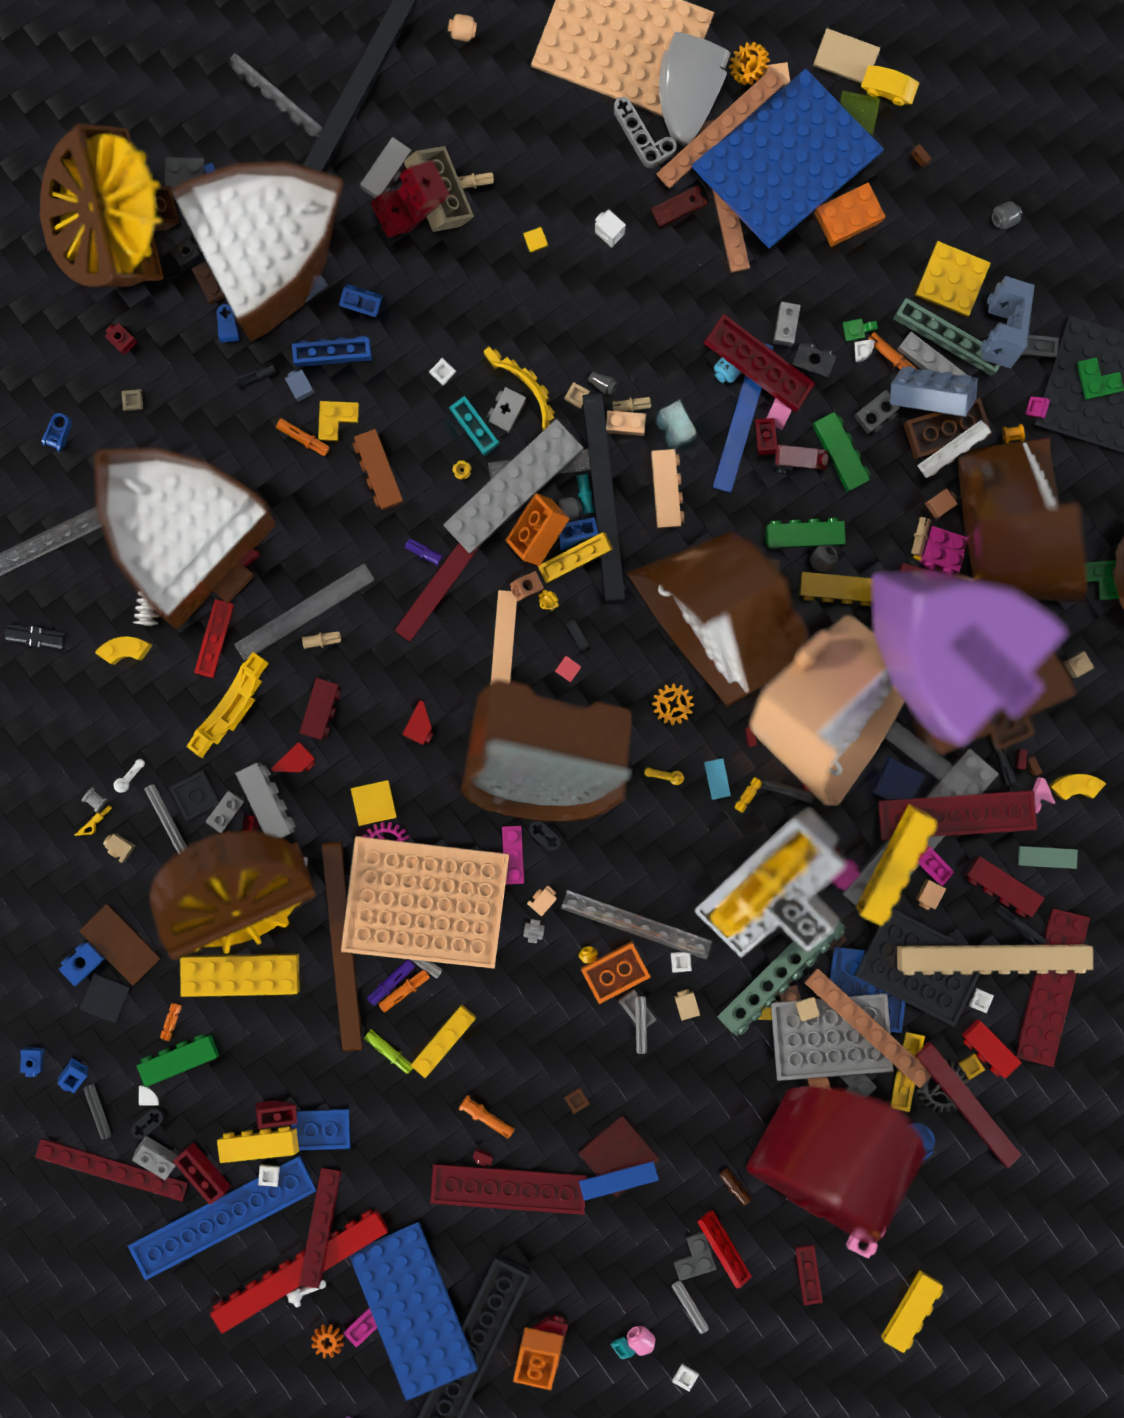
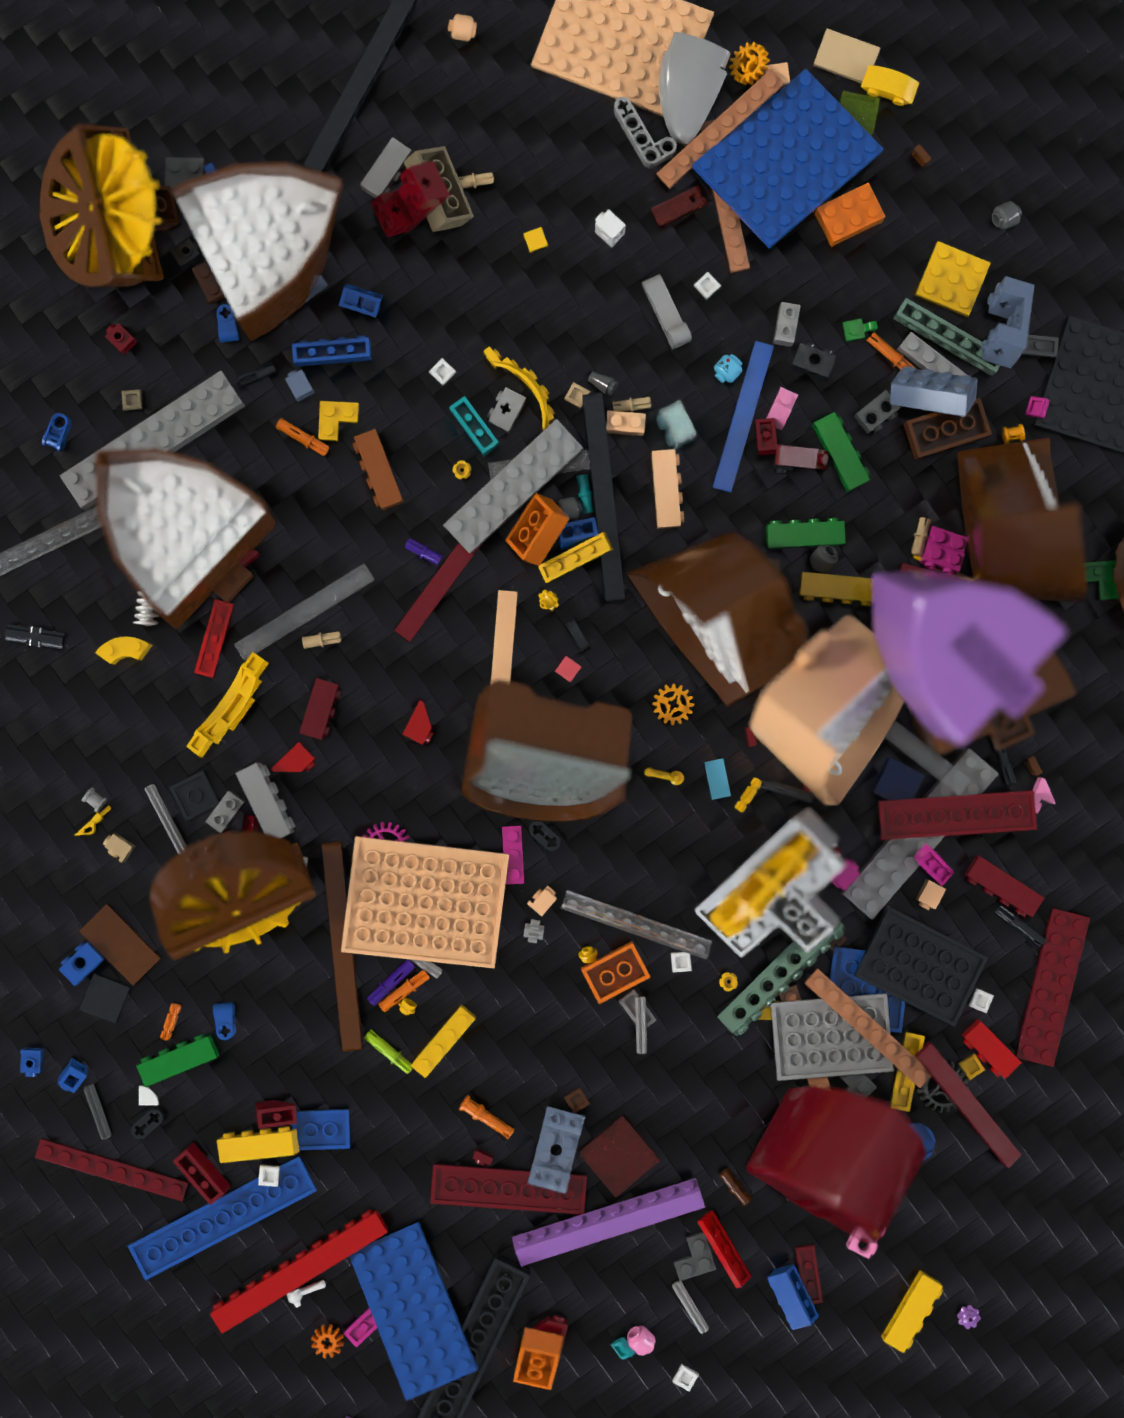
(122, 784): white piece -> none
(155, 1157): light grey brick -> none
(164, 430): none -> light grey brick
(224, 1016): none -> blue piece
(239, 975): yellow brick -> none
(270, 91): clear plate -> none
(320, 1228): dark red plate -> none
(373, 803): yellow tile -> none
(407, 1006): none -> yellow plate
(532, 582): nougat brick -> none
(560, 1129): none -> sand blue plate
(608, 1222): none -> medium lavender brick
(618, 1180): blue tile -> none
(666, 312): none -> light grey beam
(686, 1004): tan brick -> none
(707, 285): none -> white tile
(728, 986): none -> yellow plate
(759, 363): dark red plate -> none
(793, 1297): none -> blue brick
(807, 1009): tan tile -> none
(863, 349): white tile -> none
(896, 864): yellow brick -> none
(941, 503): nougat brick -> none
(957, 446): white plate -> none
(968, 1316): none -> medium lavender plant
(994, 958): tan brick -> none
(1021, 759): dark red tile -> none
(1047, 857): sand green tile -> none
(1075, 784): yellow brick -> none
(1078, 664): tan brick -> none
(1096, 385): green plate -> none

